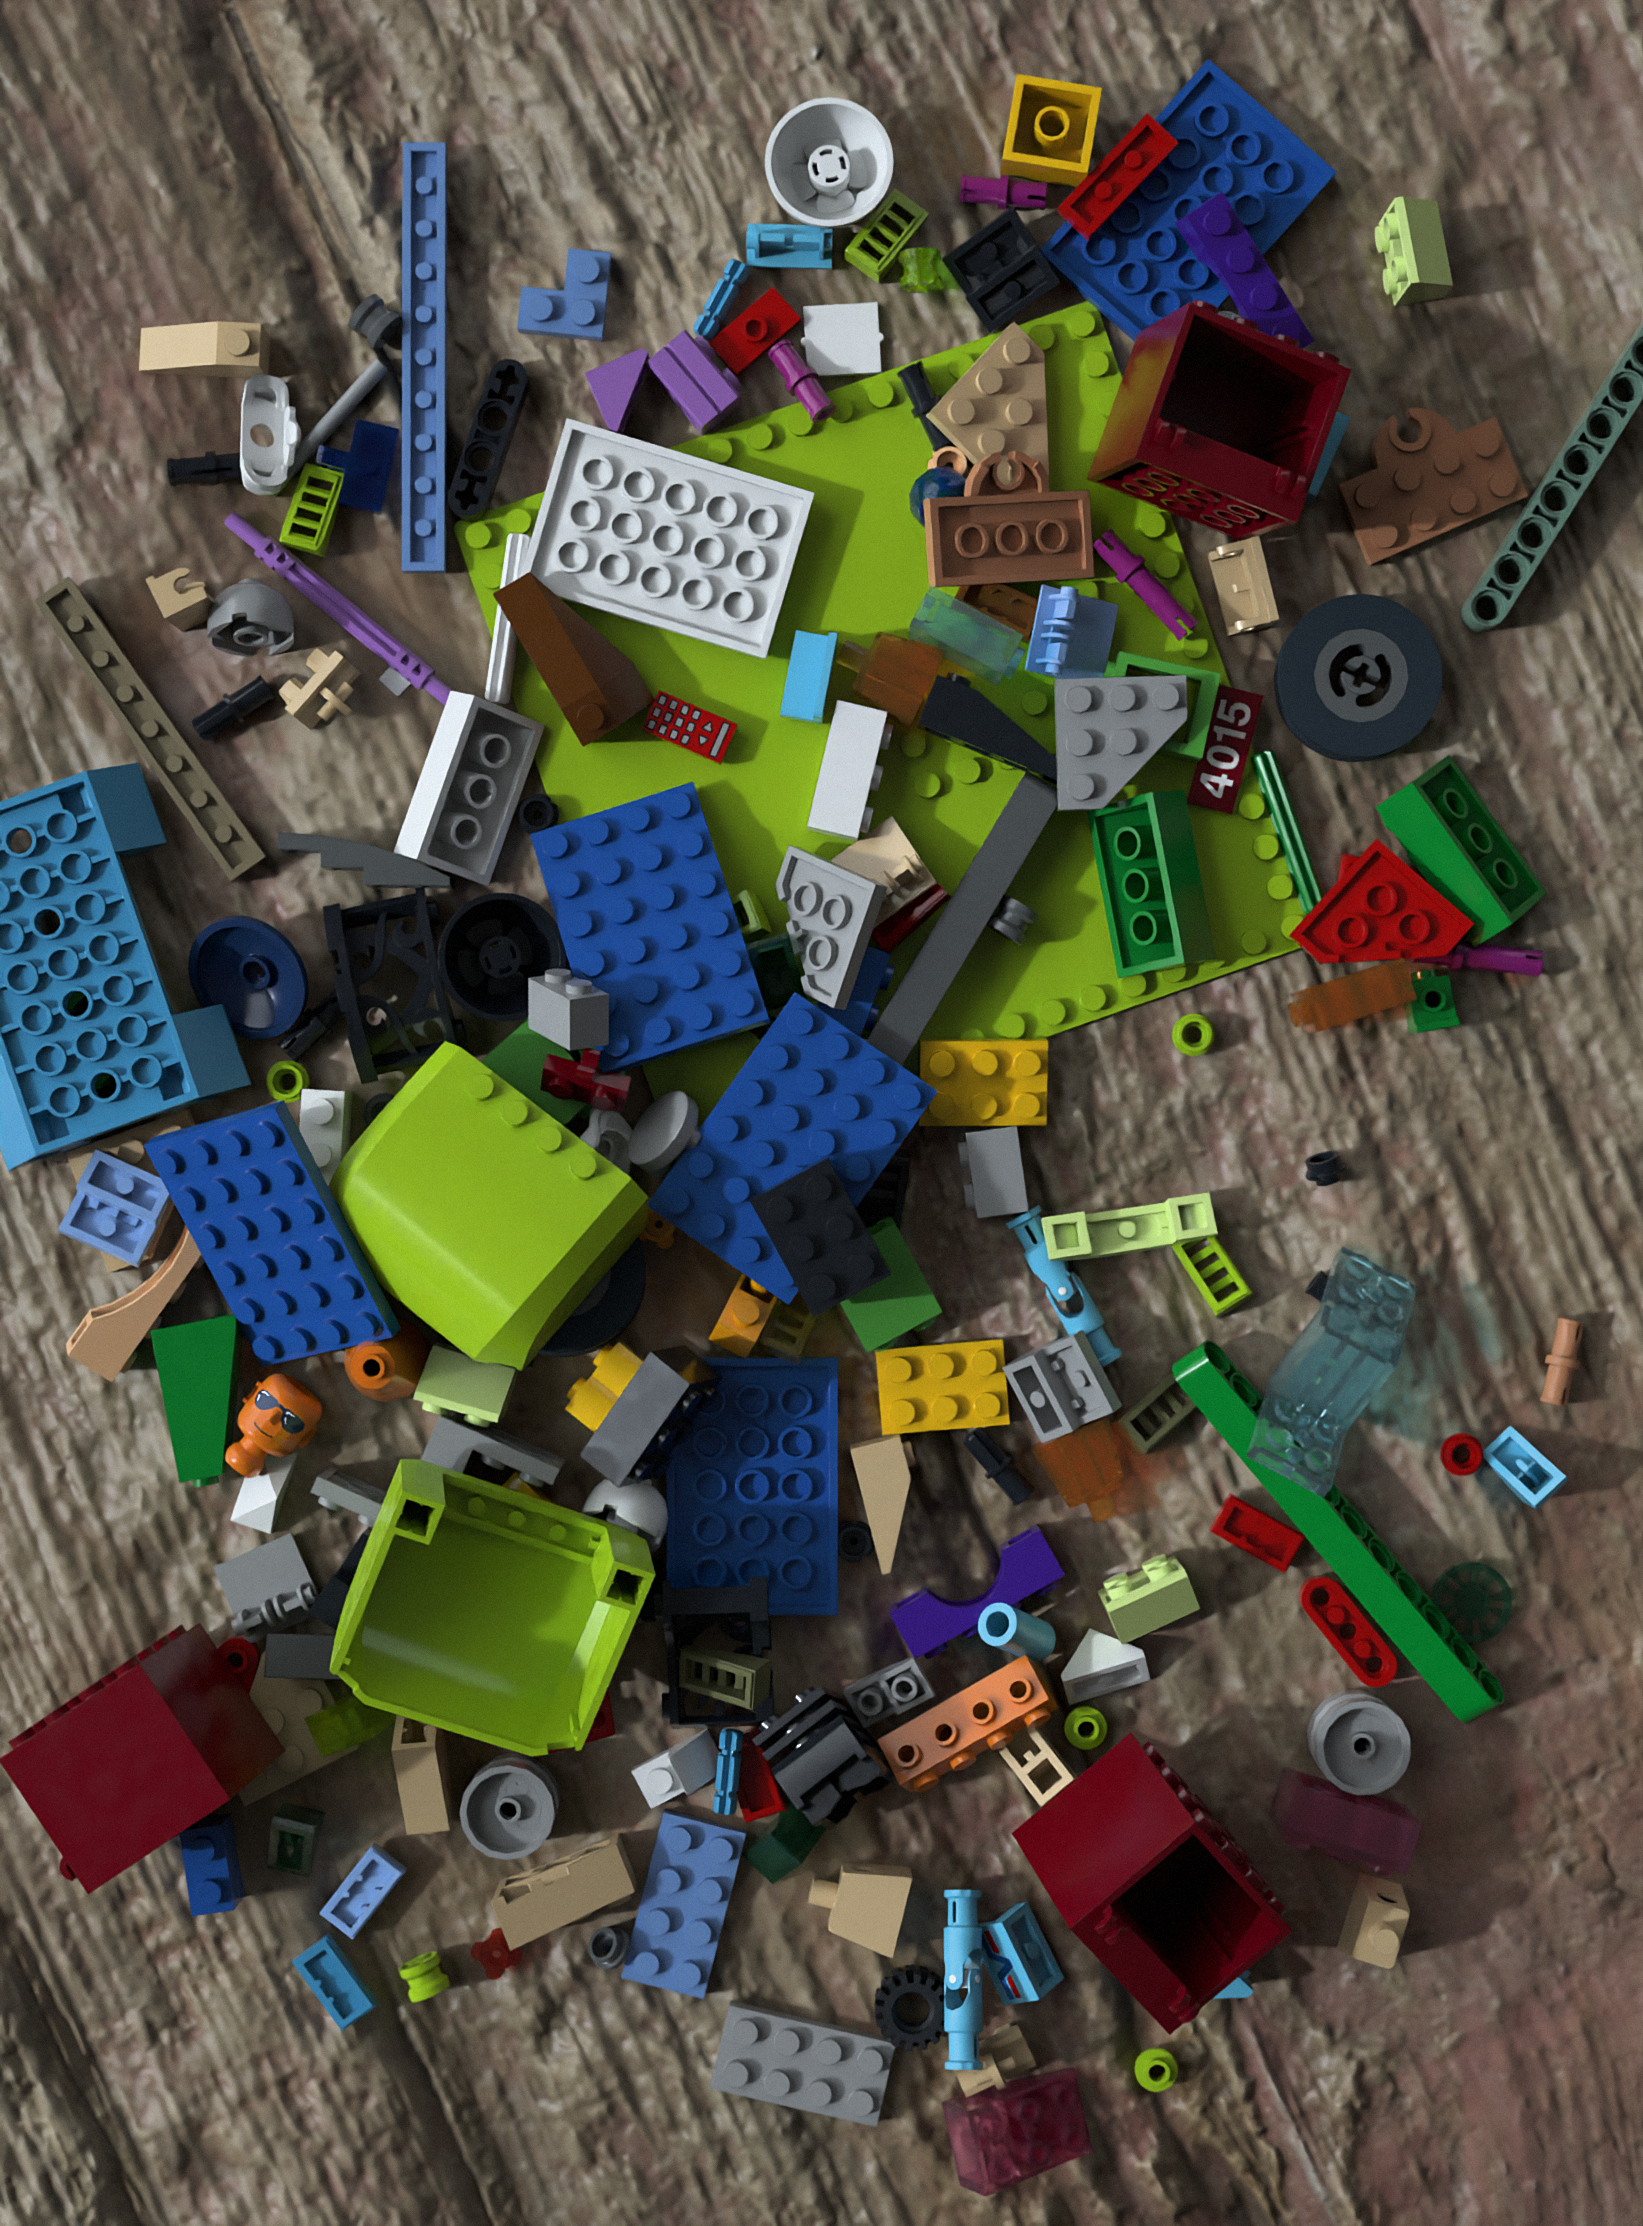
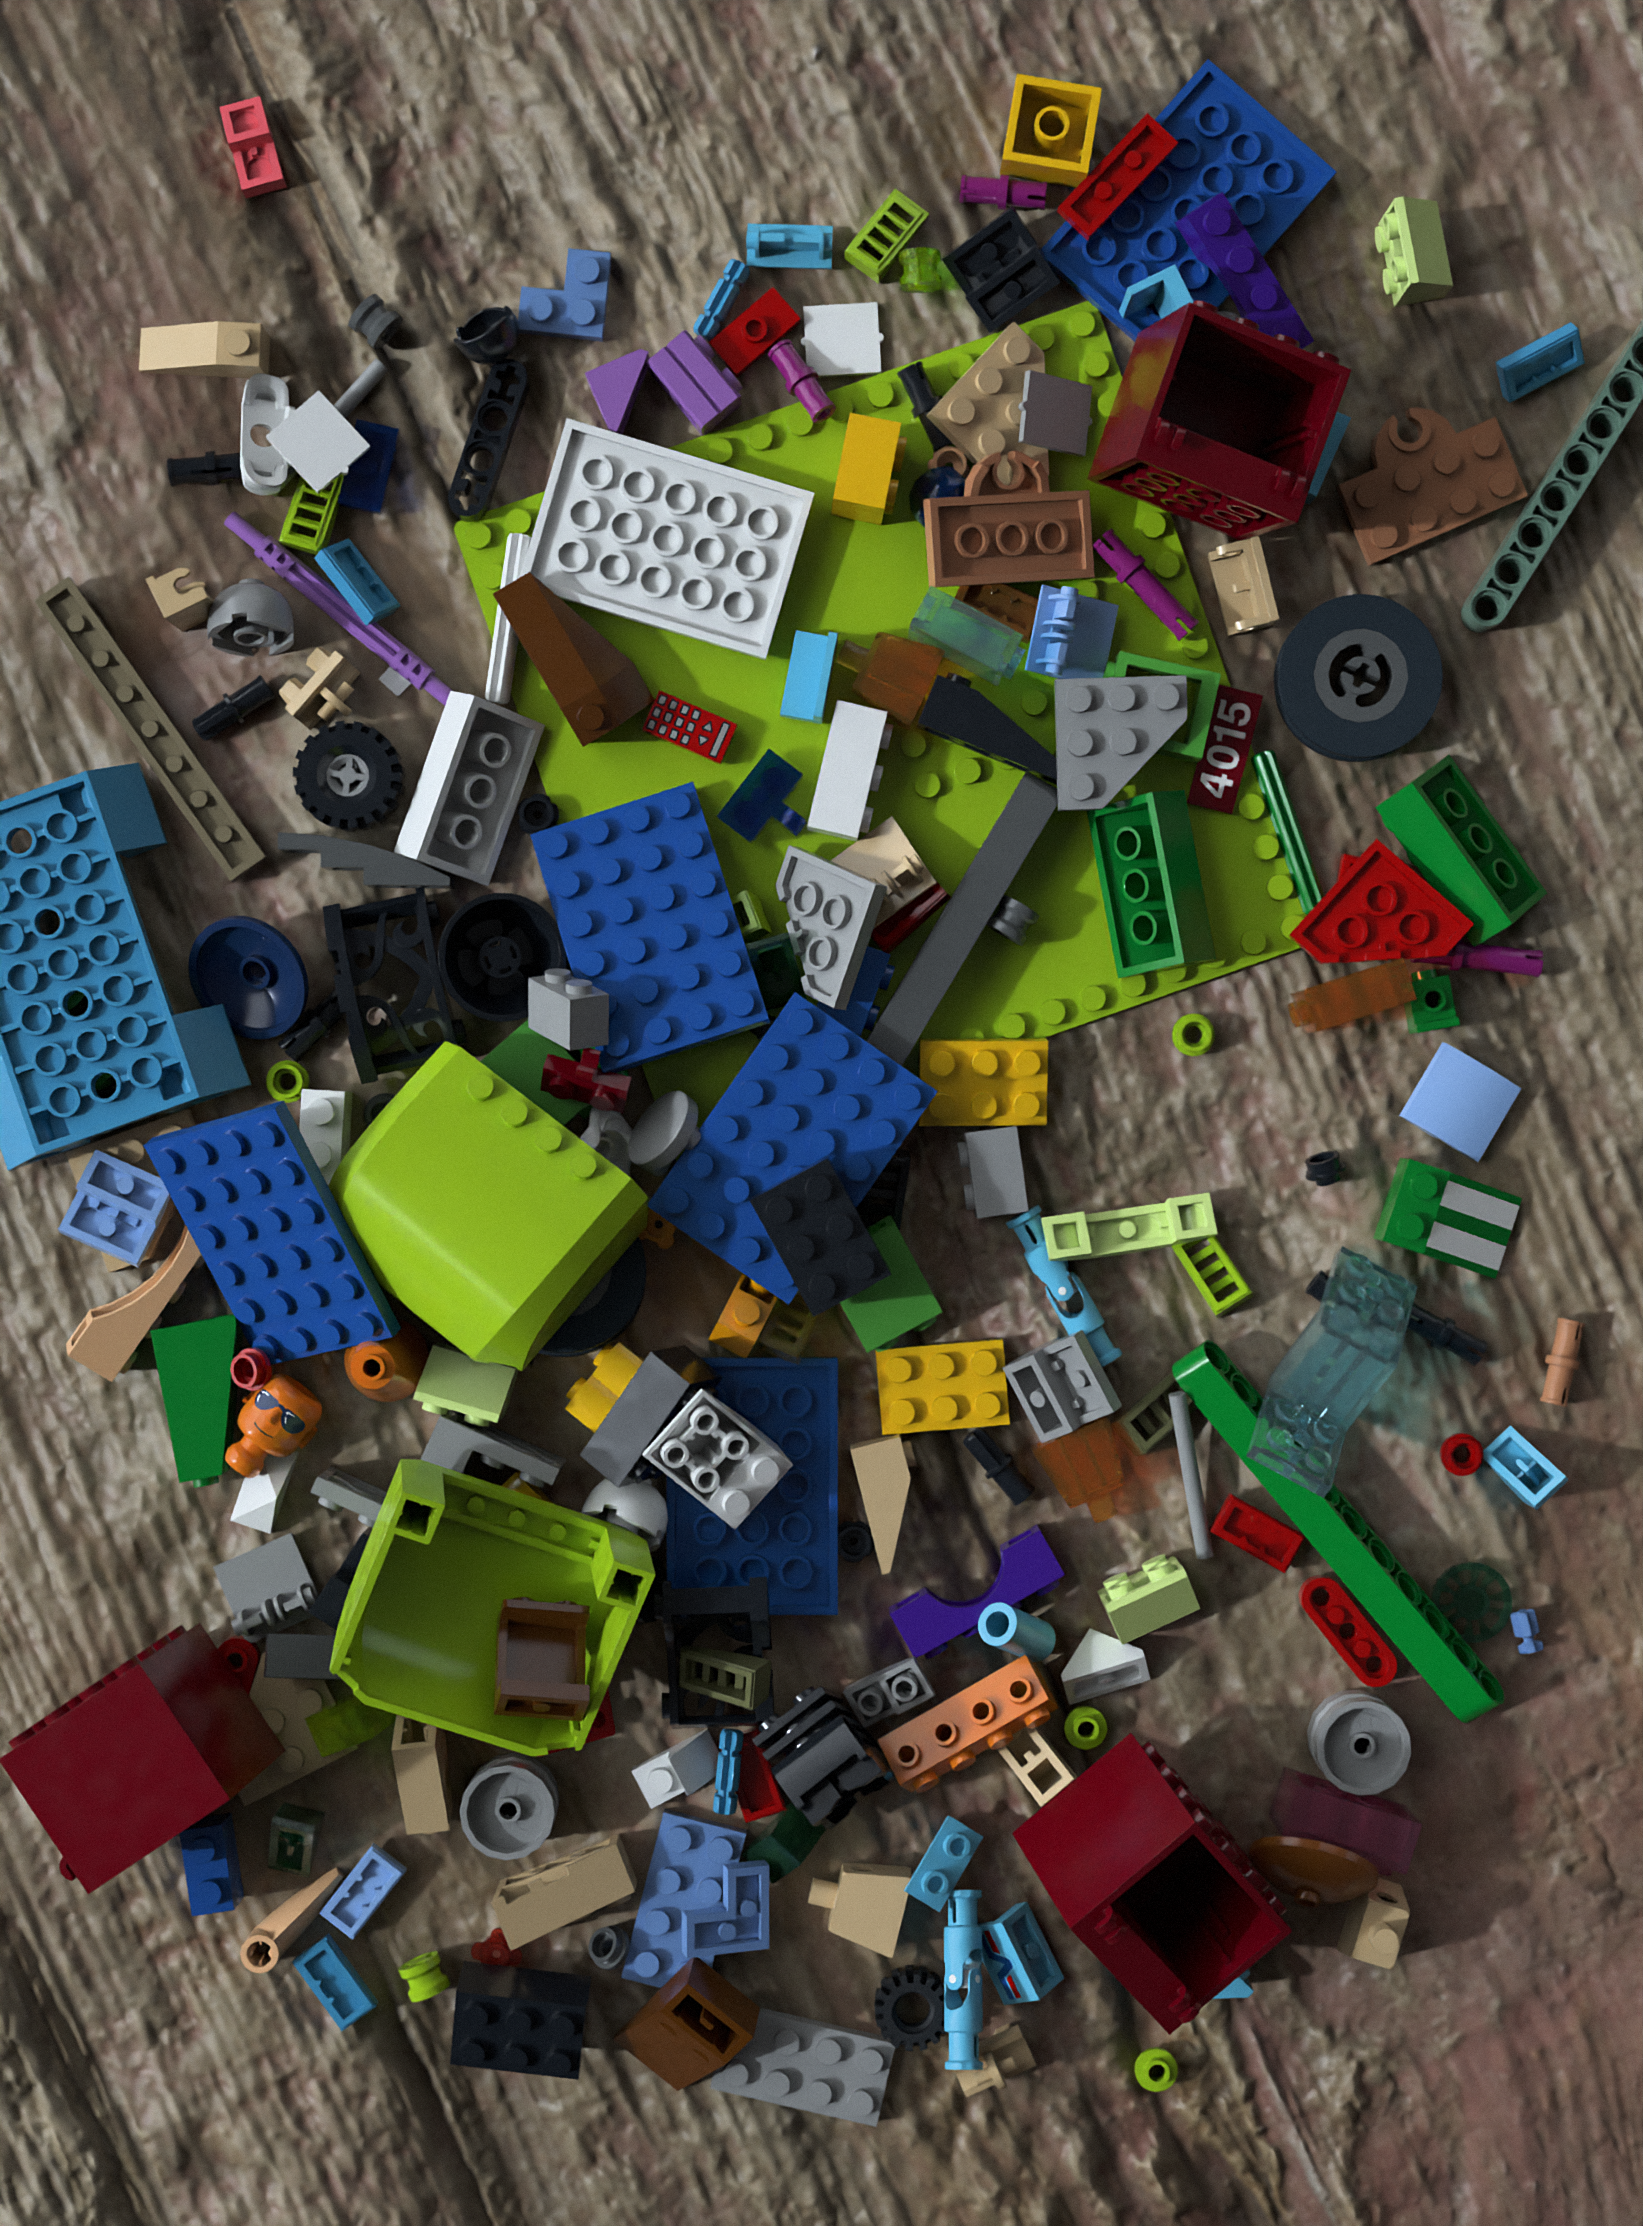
(251, 1369): none -> red plate
(252, 147): none -> coral slope
(288, 1922): none -> light nougat piece
(318, 442): none -> white piece
(327, 774): none -> black wheel
(357, 581): none -> dark azure plate
(424, 358): medium blue plate -> none
(488, 335): none -> black hair
(520, 2020): none -> black brick
(541, 1660): none -> reddish brown panel
(690, 2025): none -> reddish brown slope
(718, 1458): none -> white slope
(740, 1922): none -> medium blue plate
(762, 798): none -> clear blue plate
(839, 143): white piece -> none
(865, 469): none -> yellow brick
(943, 1863): none -> medium azure hinge
(1016, 2130): clear pink slope -> none
(1055, 413): none -> light grey piece
(1162, 289): none -> medium azure panel
(1191, 1475): none -> light grey bar
(1313, 1870): none -> dark orange dish
(1446, 1335): none -> black pin
(1447, 1217): none -> green slope
(1460, 1101): none -> light blue slope
(1526, 1626): none -> medium blue piece
(1540, 362): none -> dark azure plate

